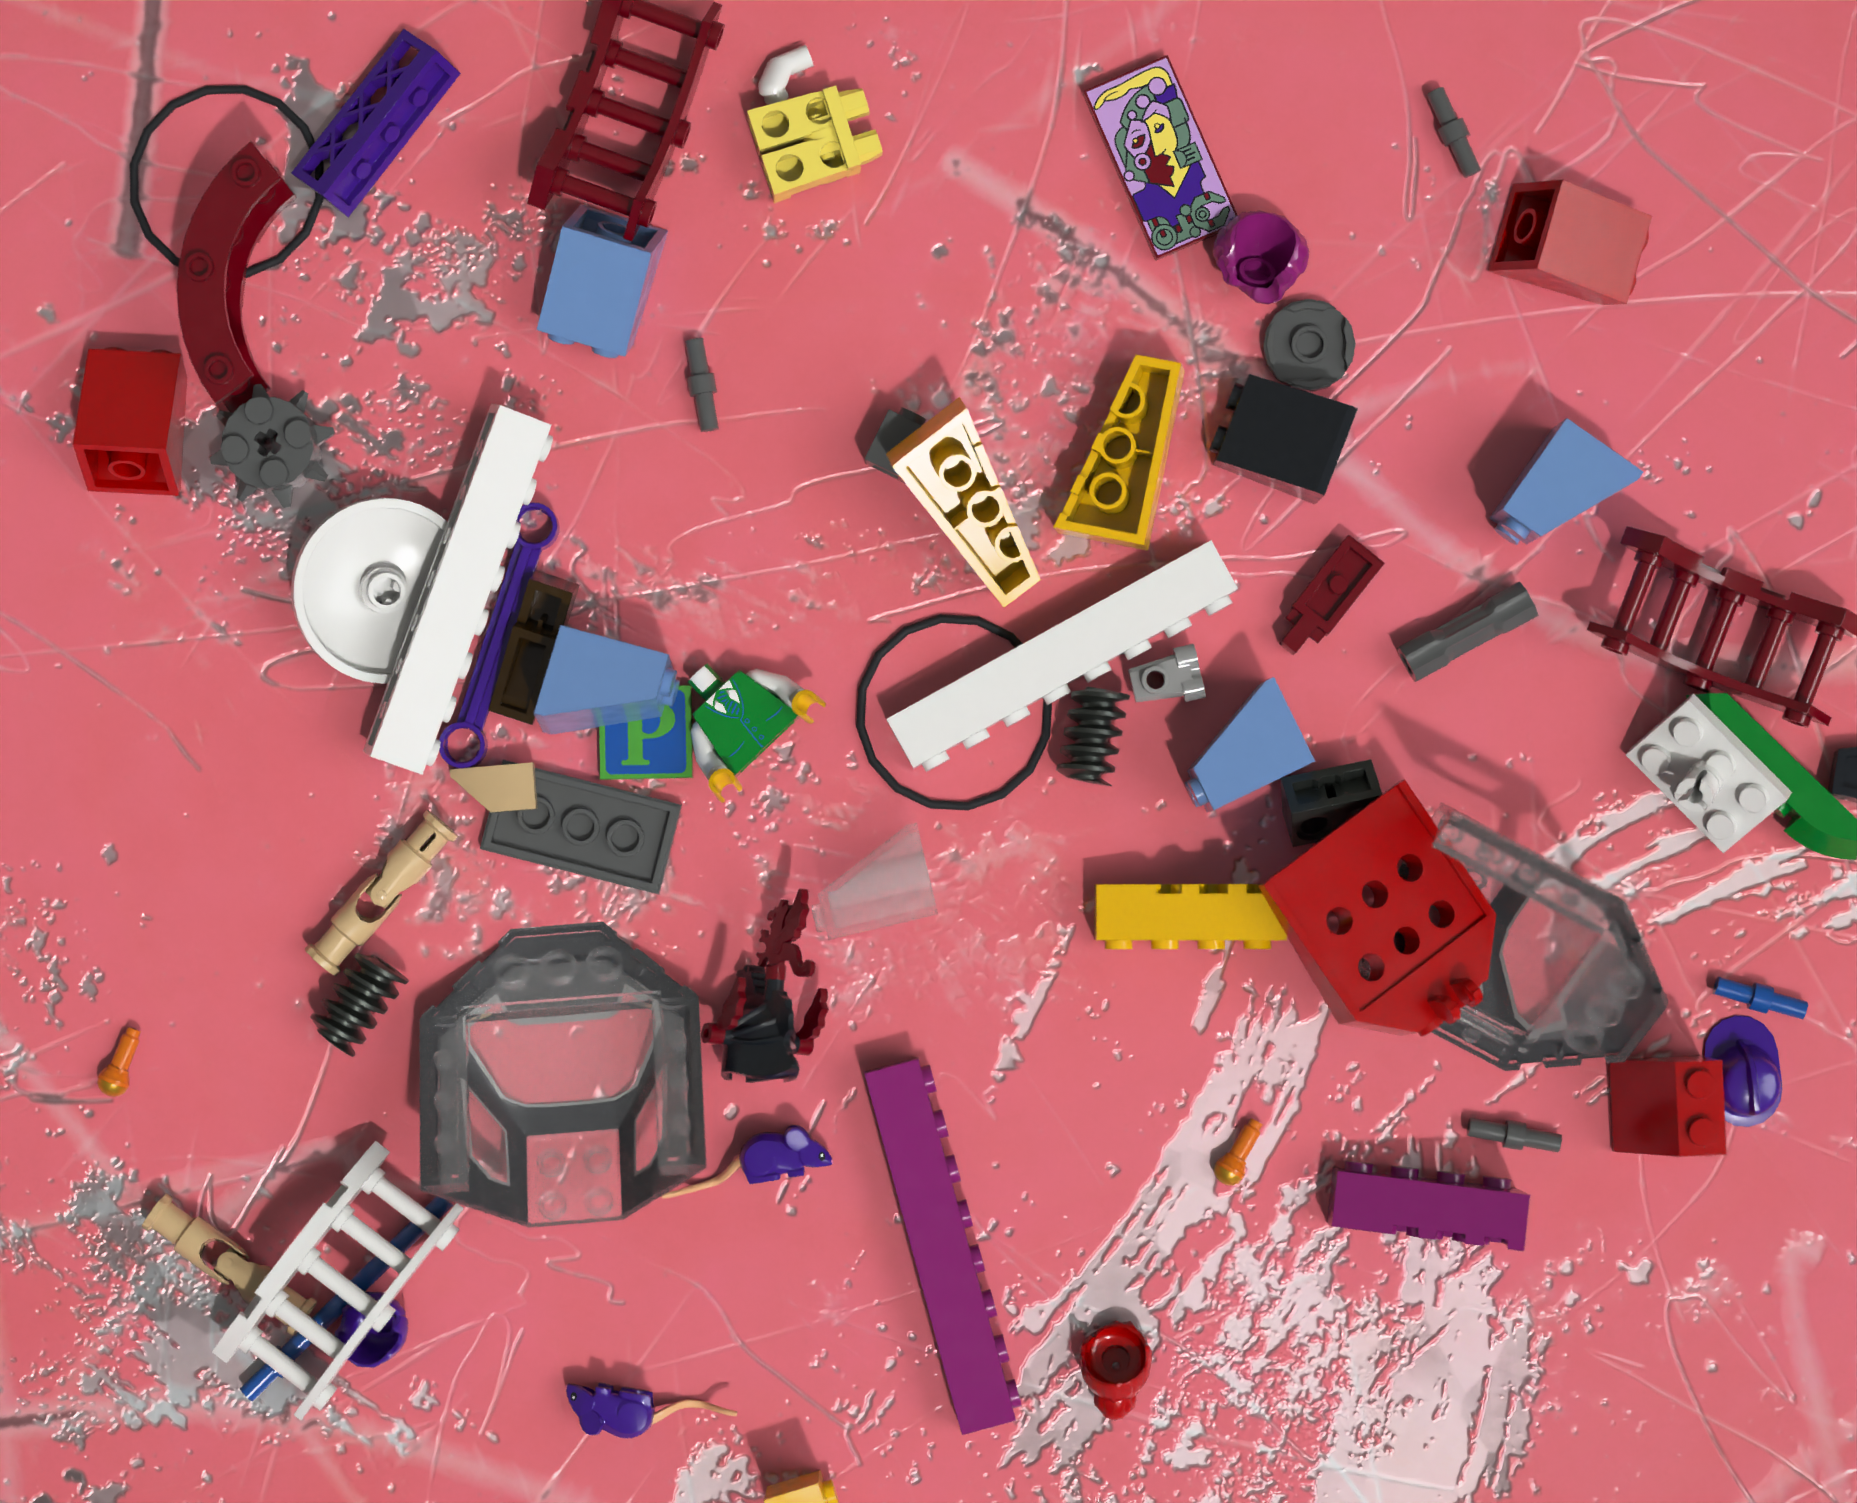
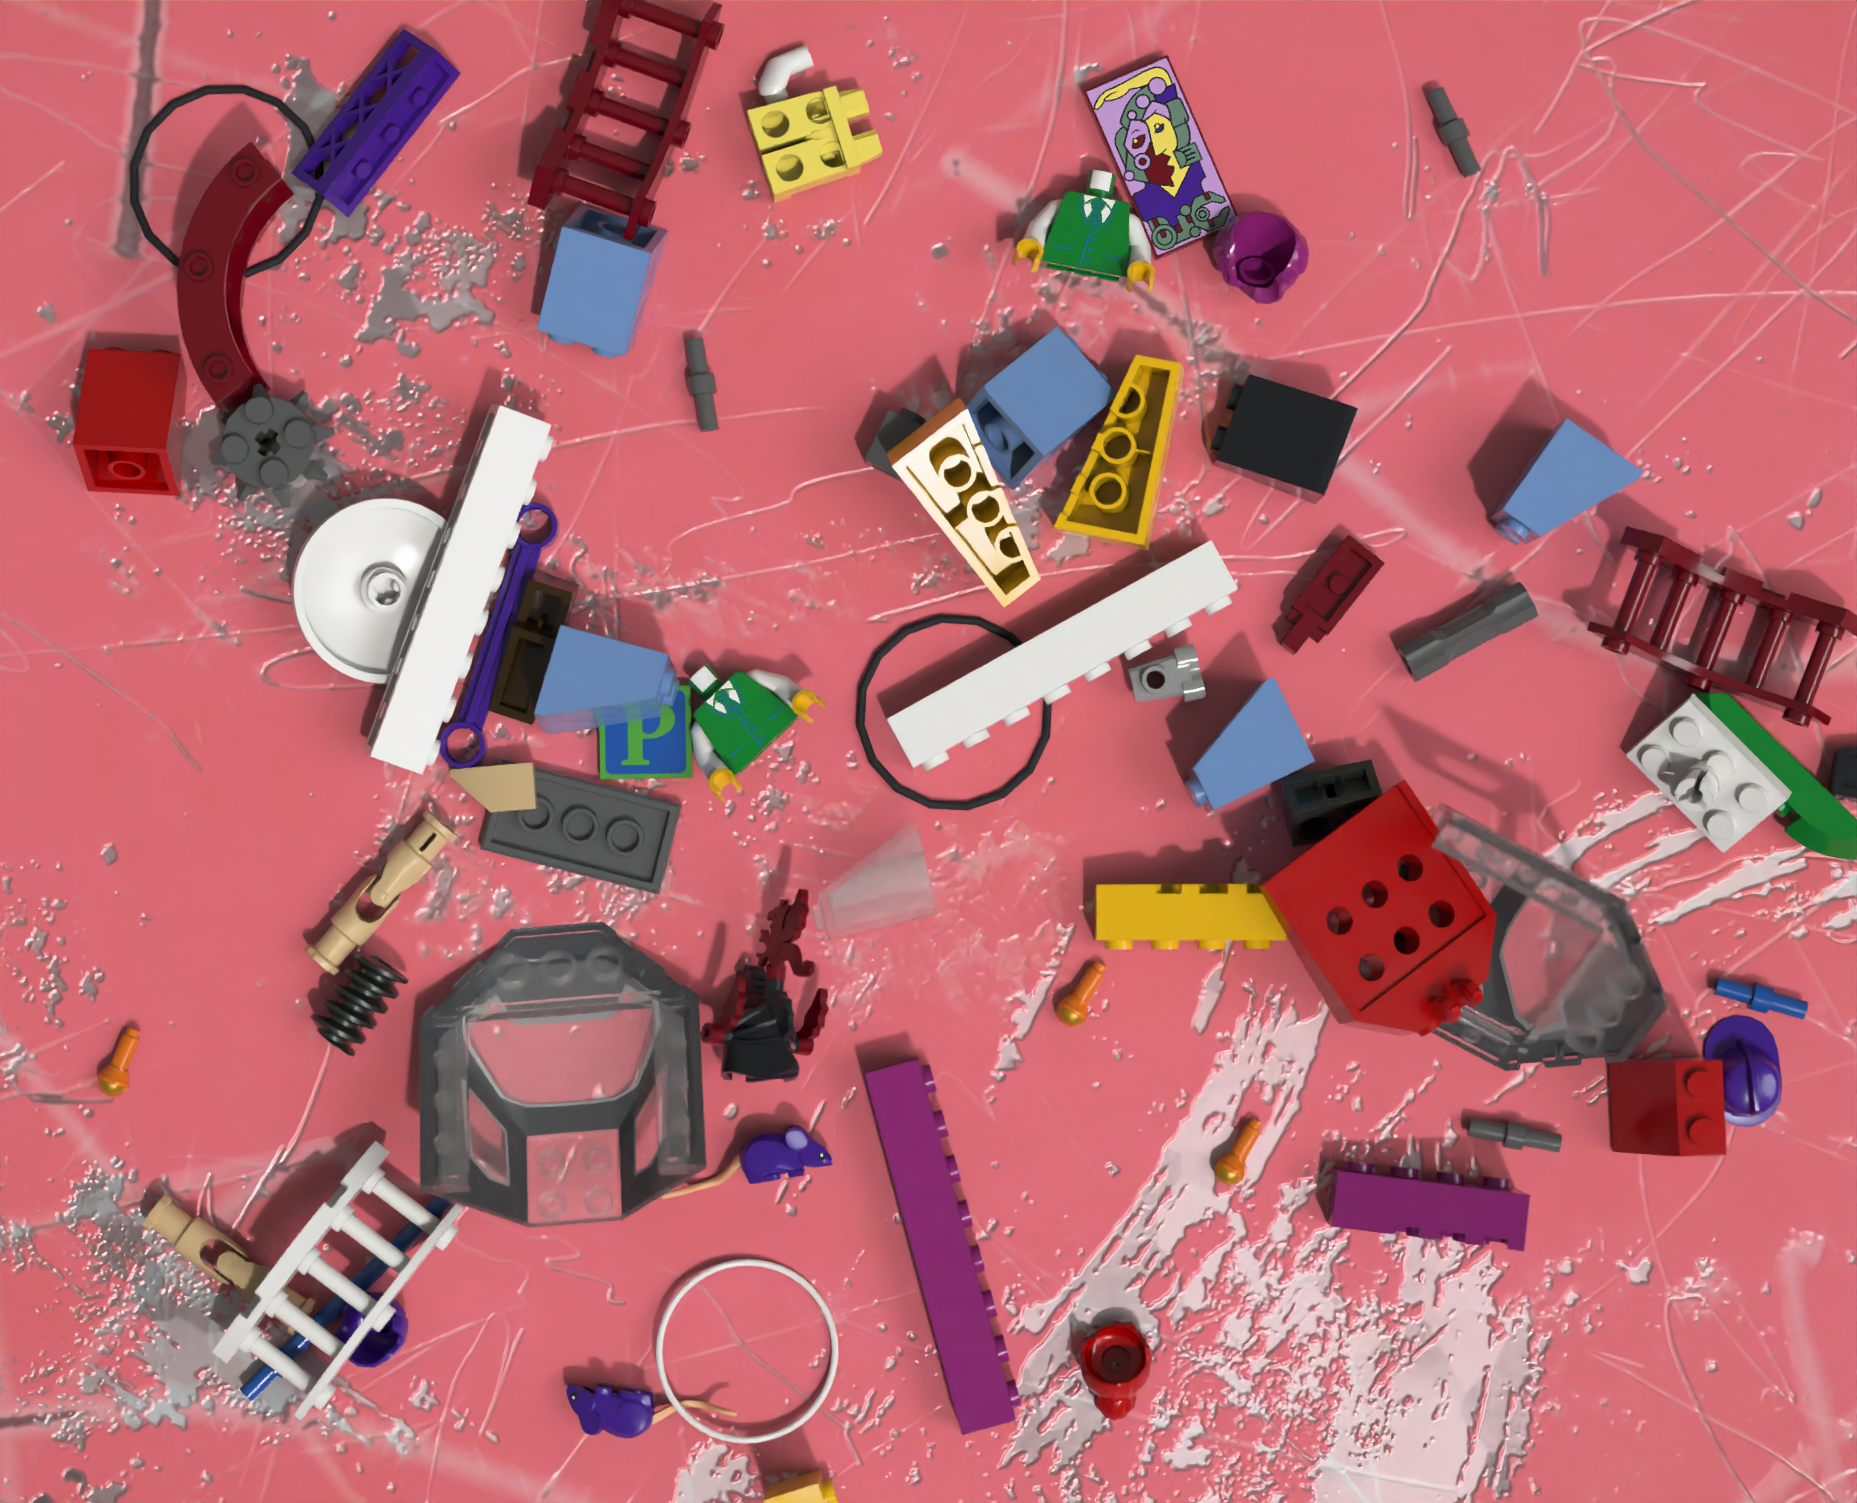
(659, 1351): none -> white piece
(1038, 406): none -> medium blue slope
(1074, 1008): none -> orange piece
(1089, 236): none -> green torso
(1092, 735): pearl dark grey piece -> none
(1309, 345): dark grey tile -> none
(1570, 241): slope -> none

